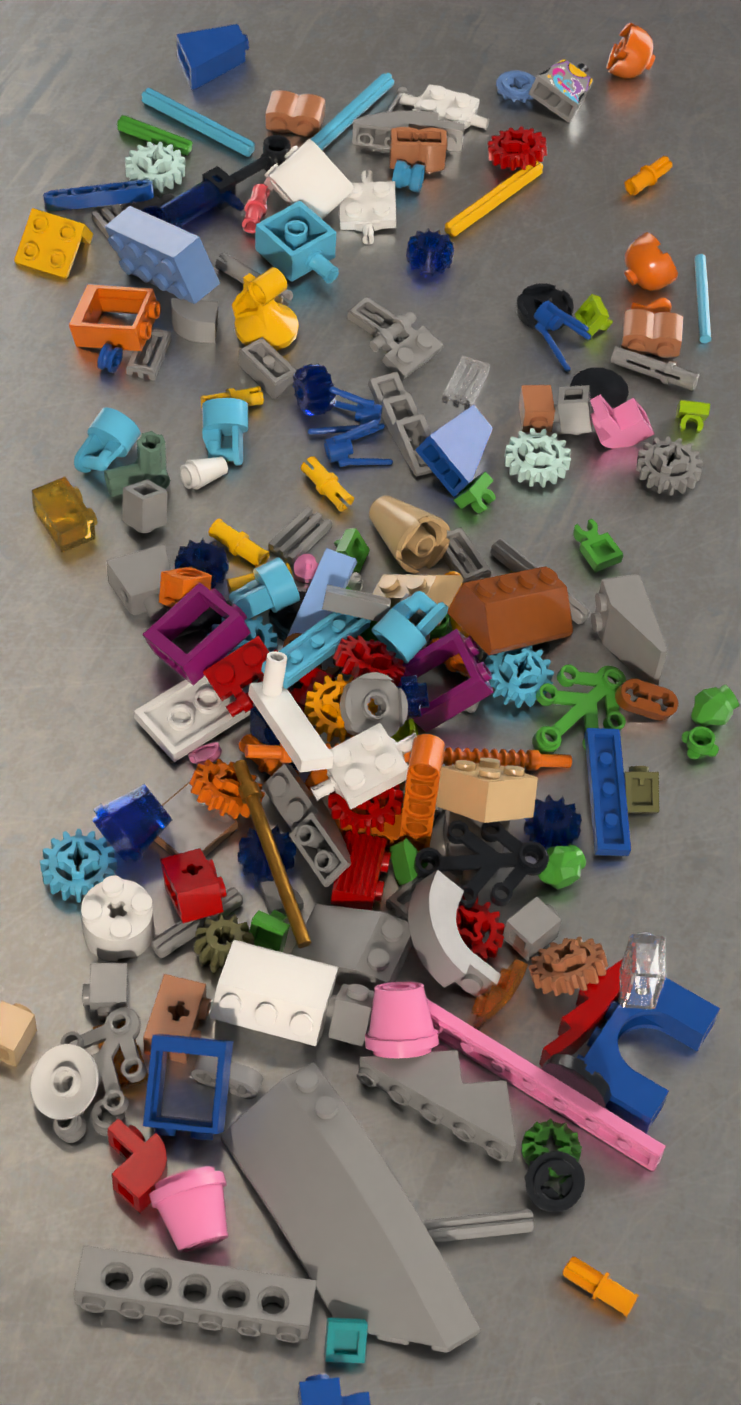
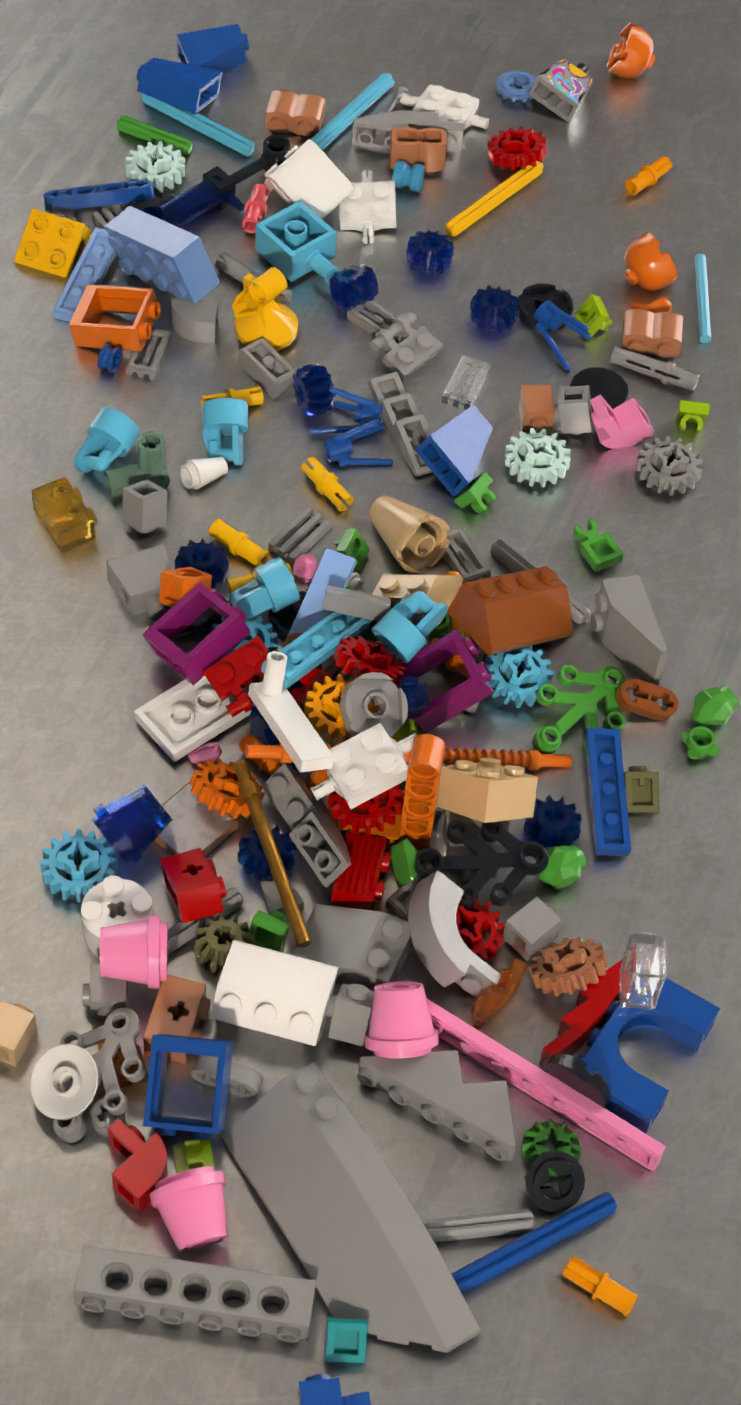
(89, 270): none -> light blue tile
(135, 951): none -> bright pink piece
(179, 84): none -> blue slope
(192, 1155): none -> lime tile
(353, 286): none -> clear blue gear
(494, 309): none -> clear blue gear
(534, 1242): none -> blue axle

